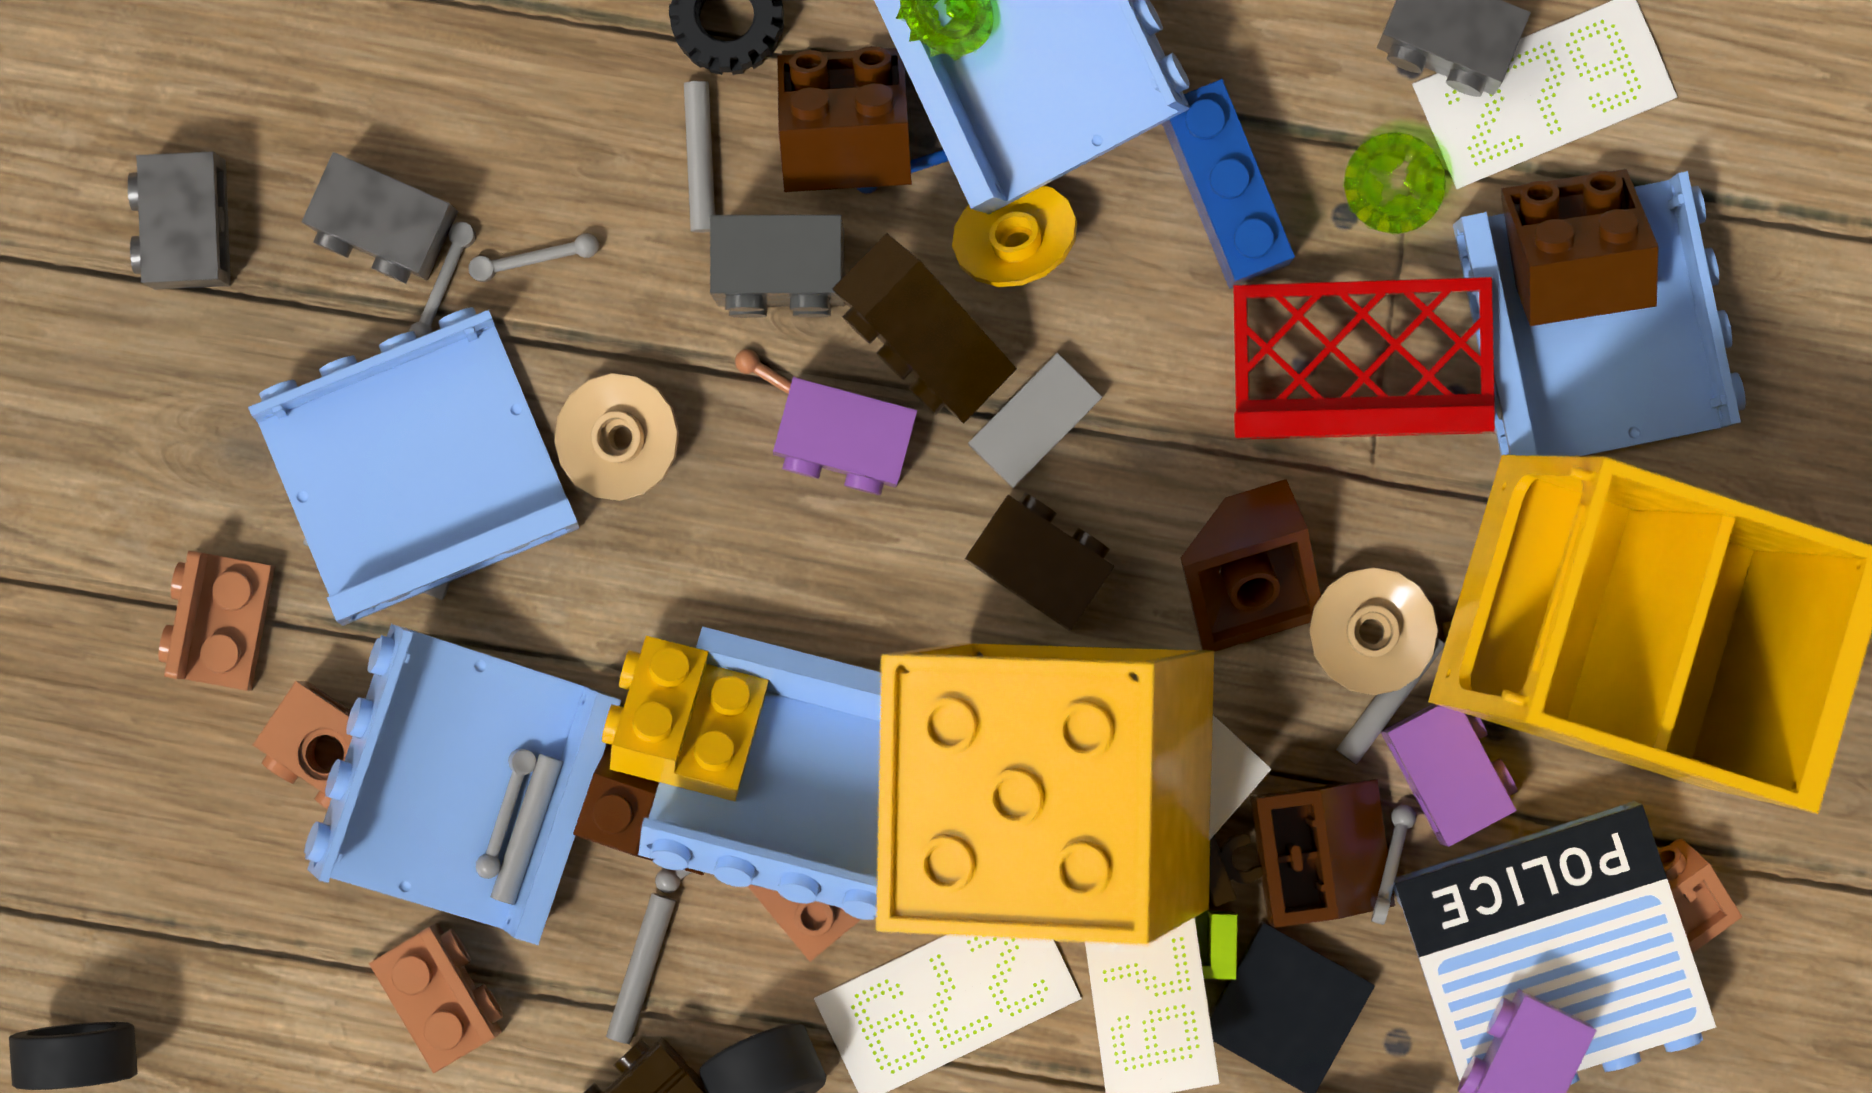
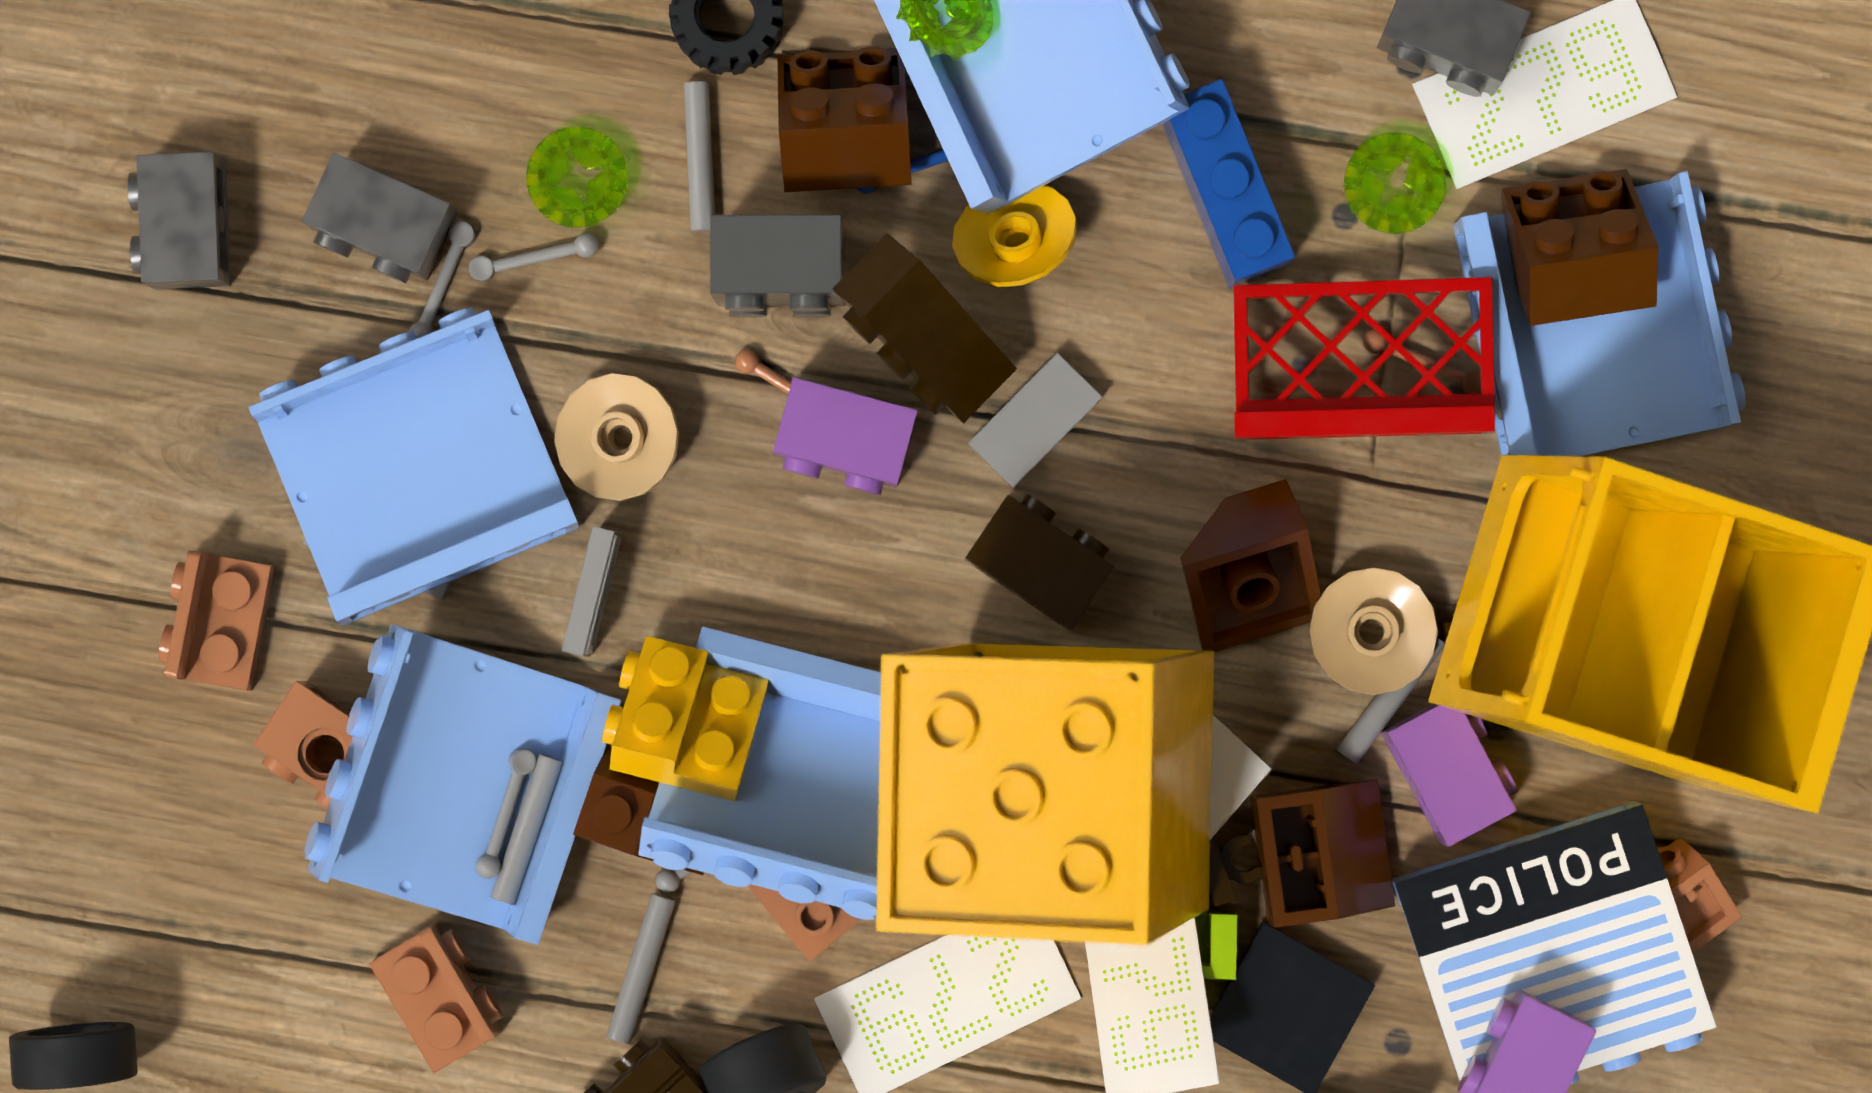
(550, 164): none -> clear neon green gear
(592, 592): none -> light grey tile
(1403, 819): light grey hinge -> none
(1469, 380): none -> nougat hinge

